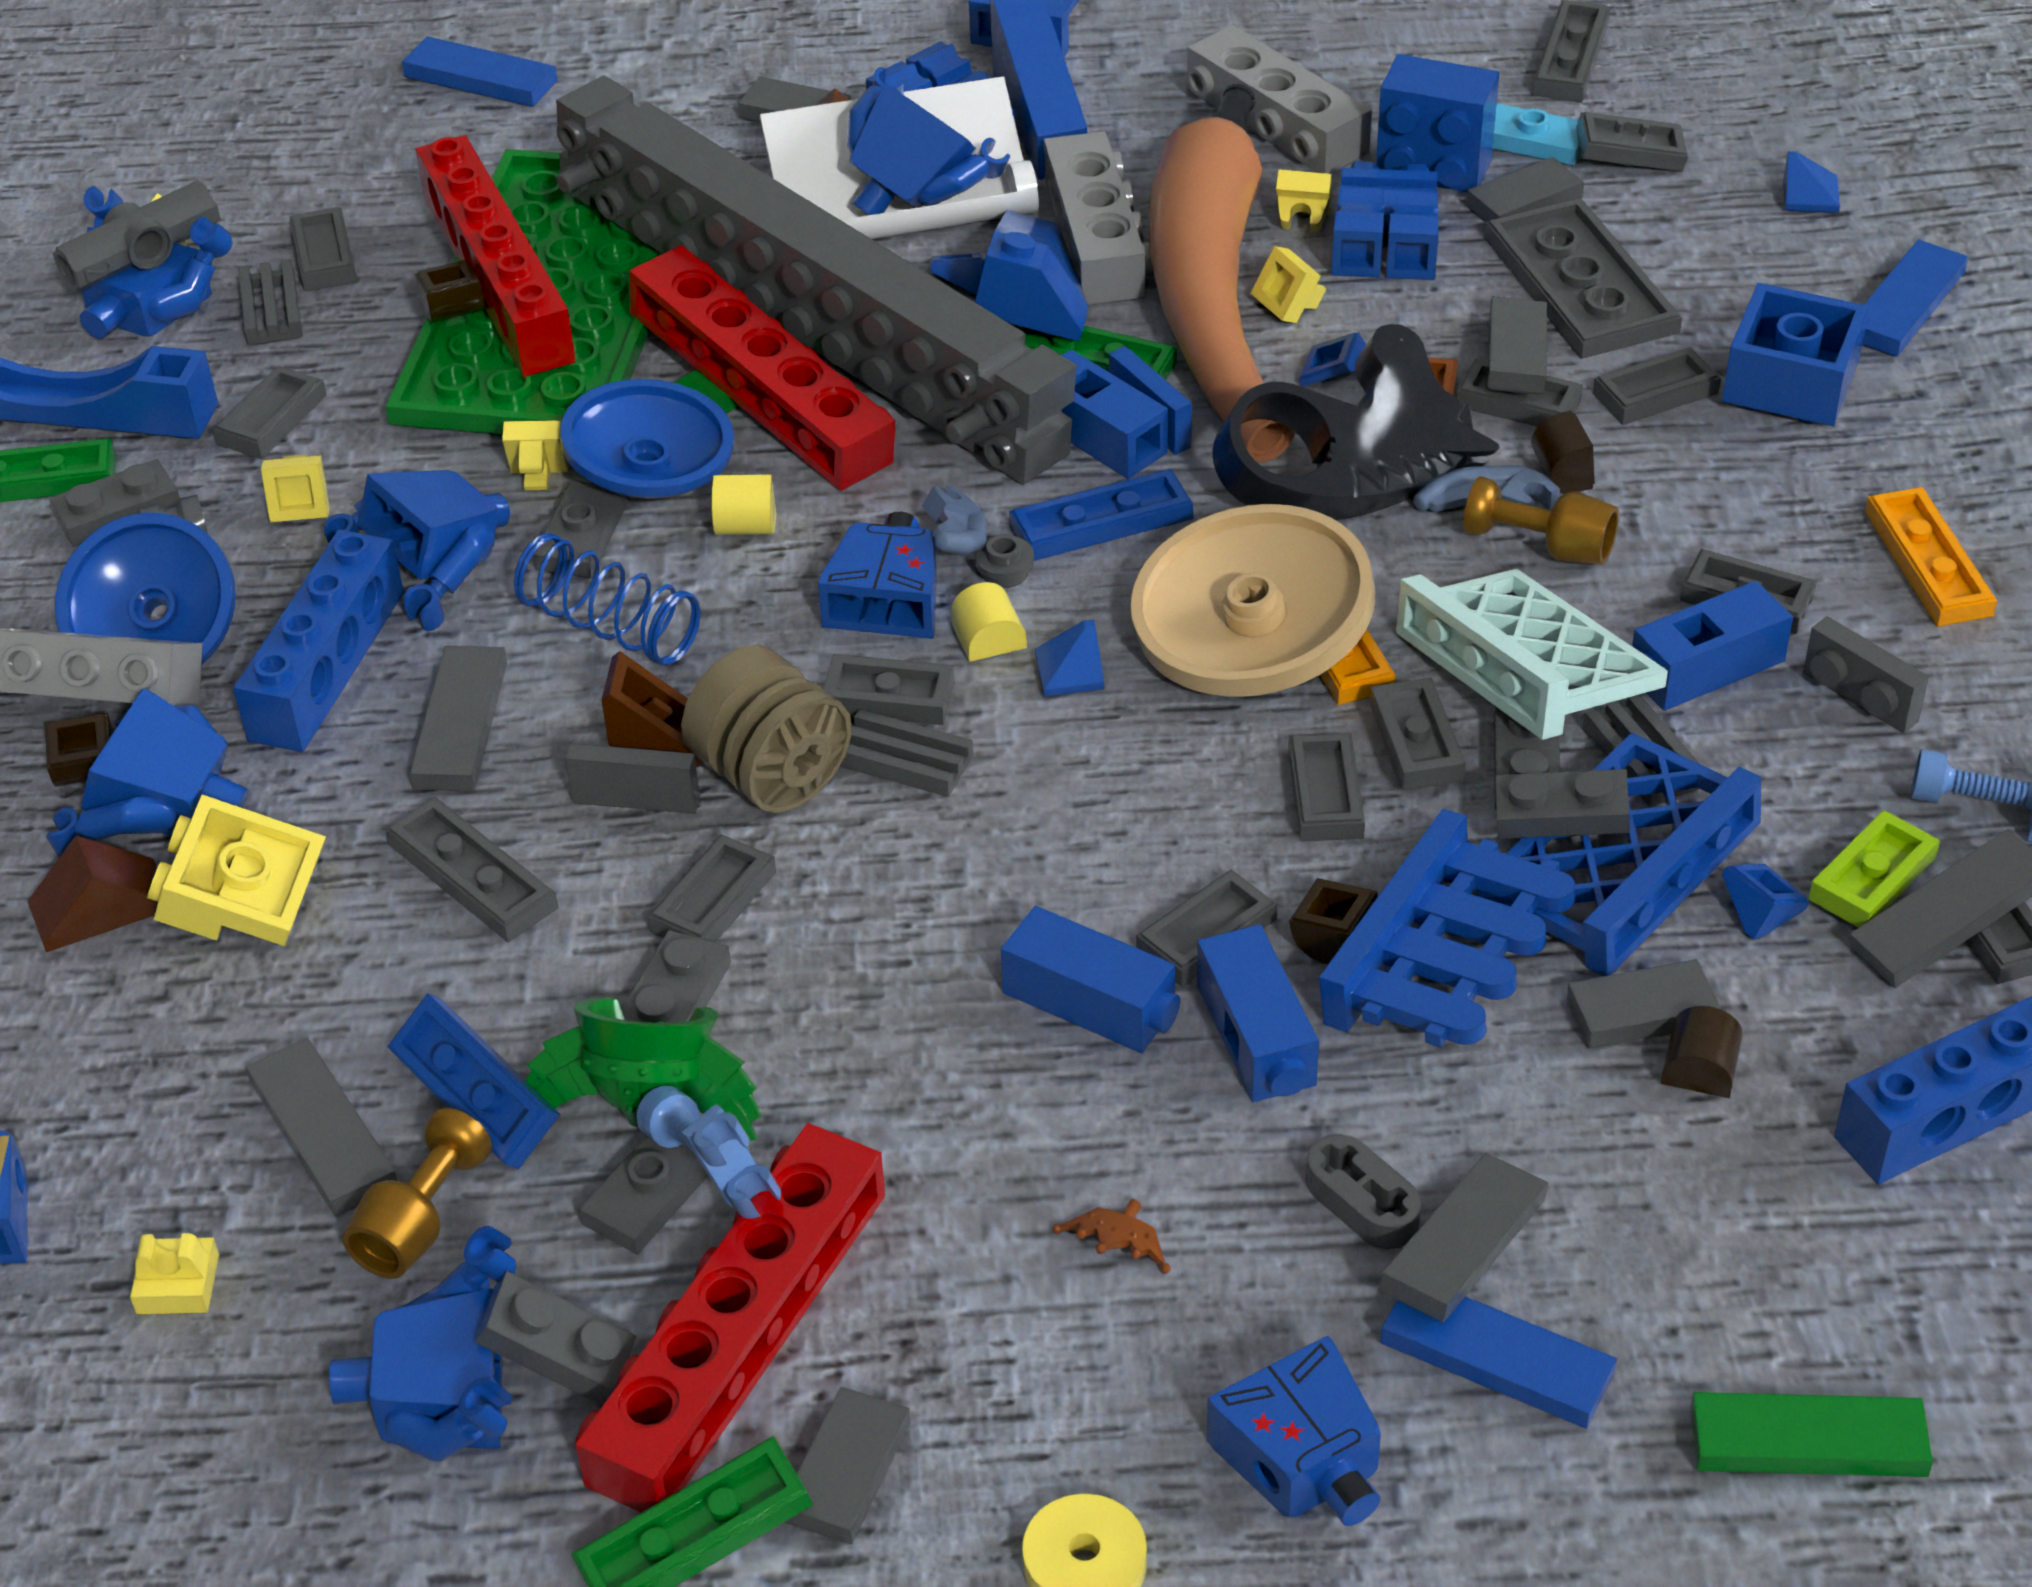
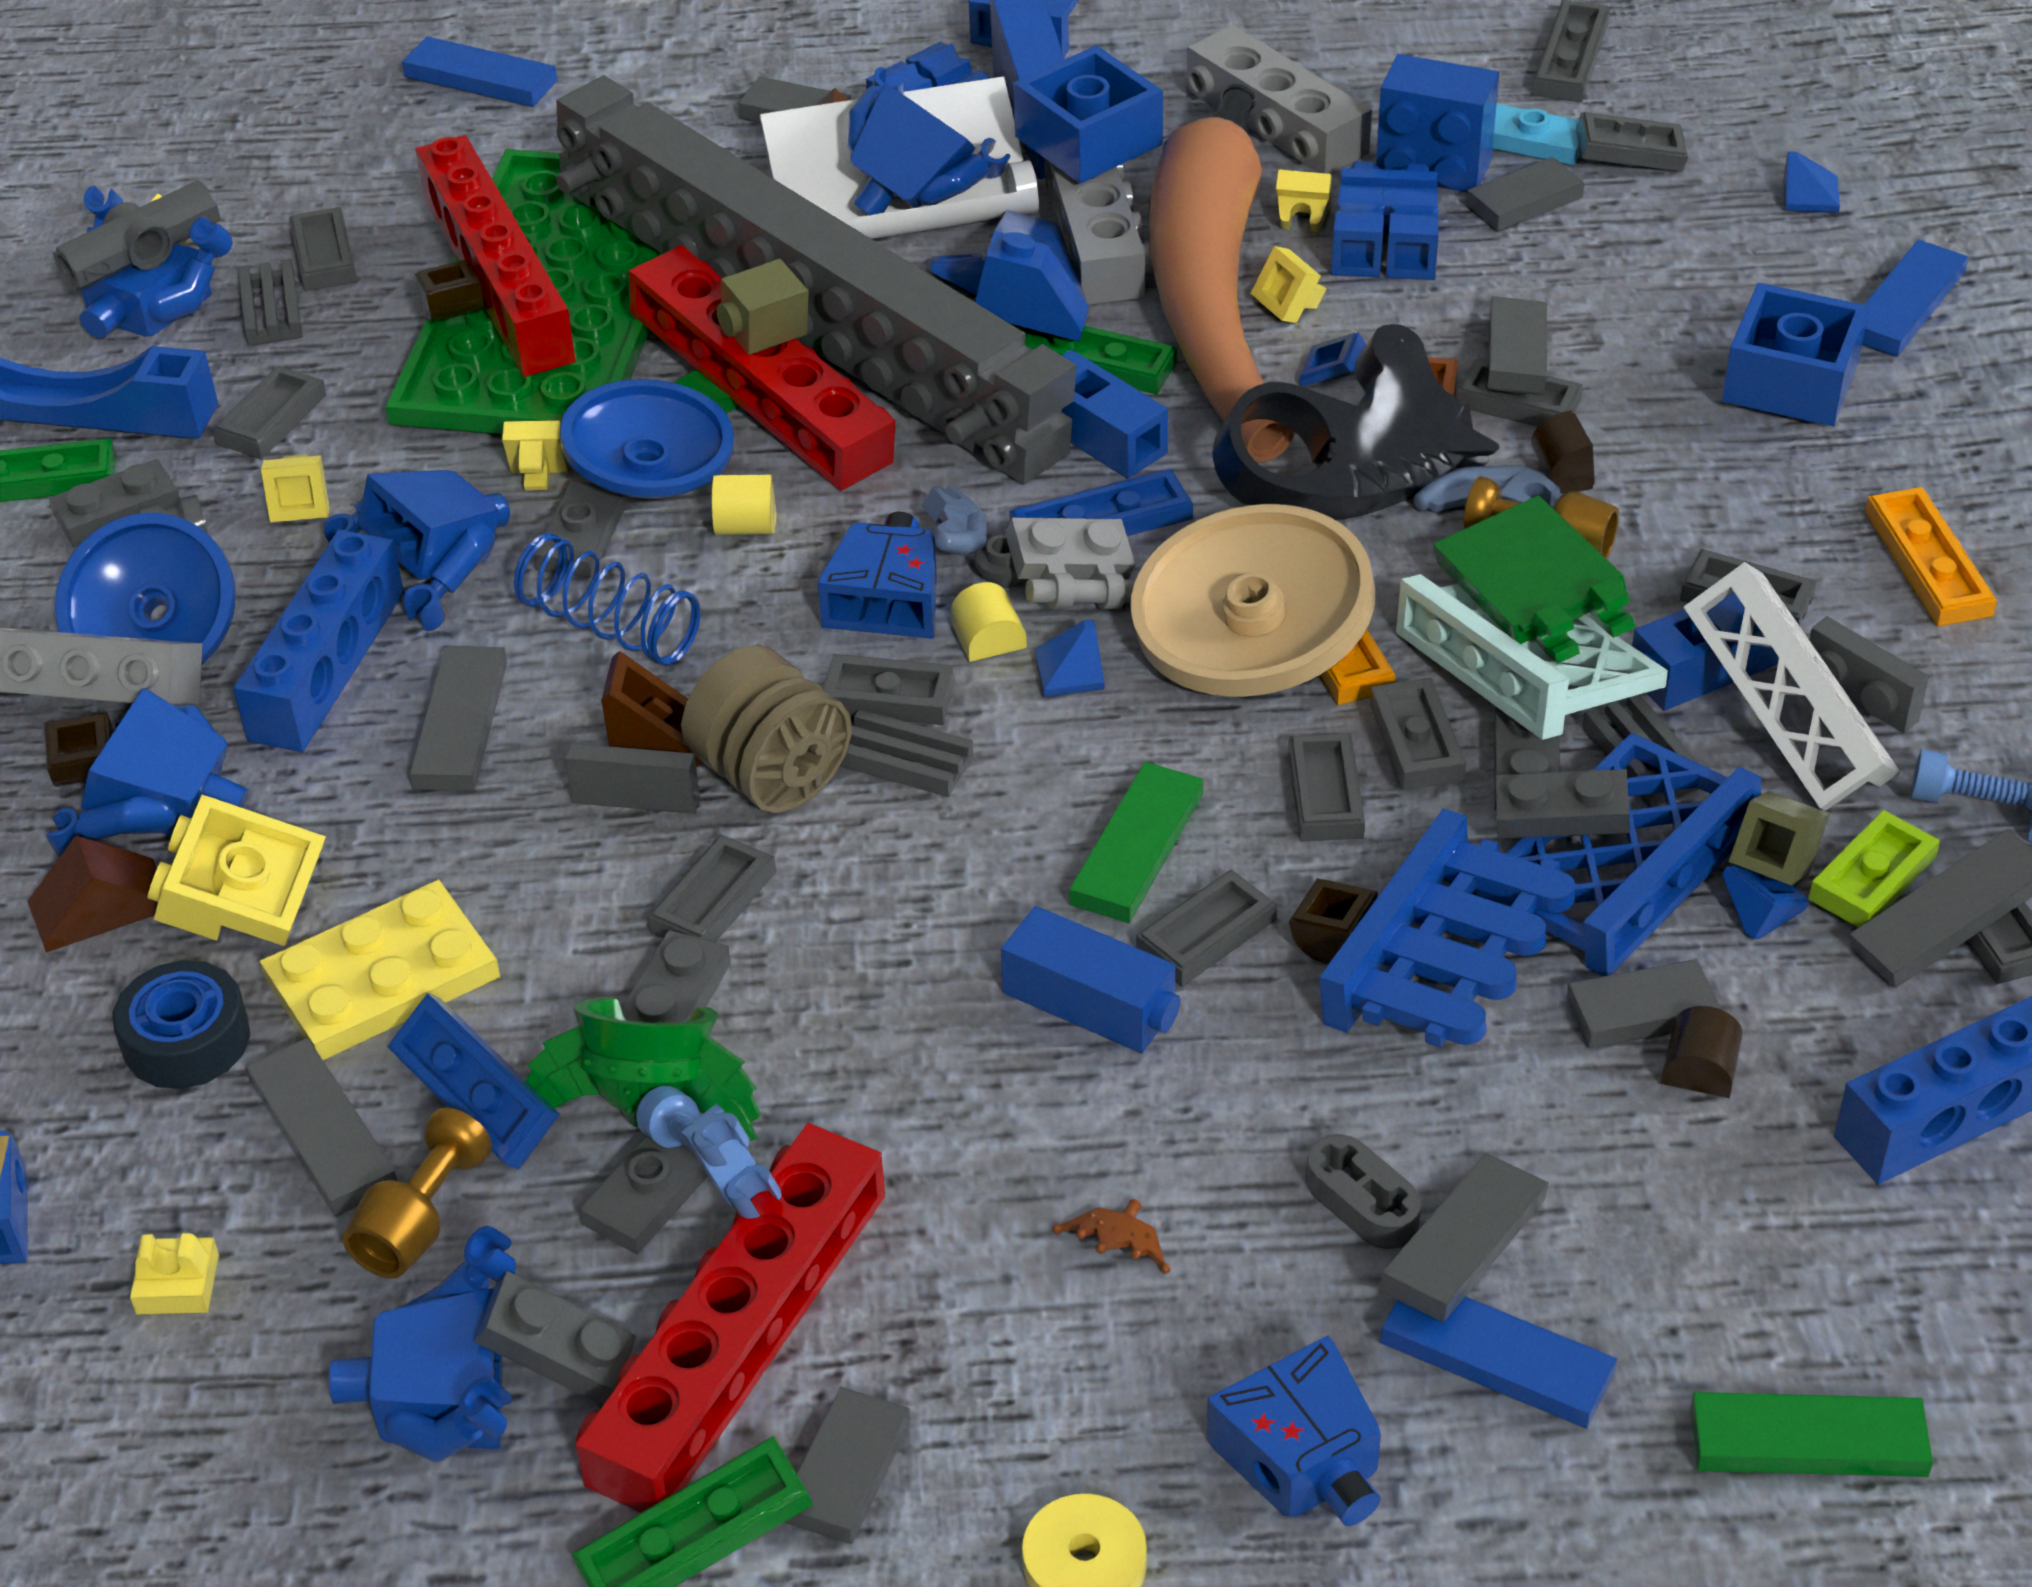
(181, 1024): none -> black wheel
(379, 969): none -> light yellow plate
(472, 869): dark grey tile -> none
(763, 306): none -> olive brick
(1072, 561): none -> light grey plate
(1088, 113): none -> blue brick
(1136, 373): blue tile -> none
(1136, 842): none -> green tile
(1257, 1013): blue brick -> none
(1536, 576): none -> green tile
(1584, 275): dark grey tile -> none
(1656, 385): dark grey tile -> none
(1779, 837): none -> olive brick
(1811, 674): none -> white fence

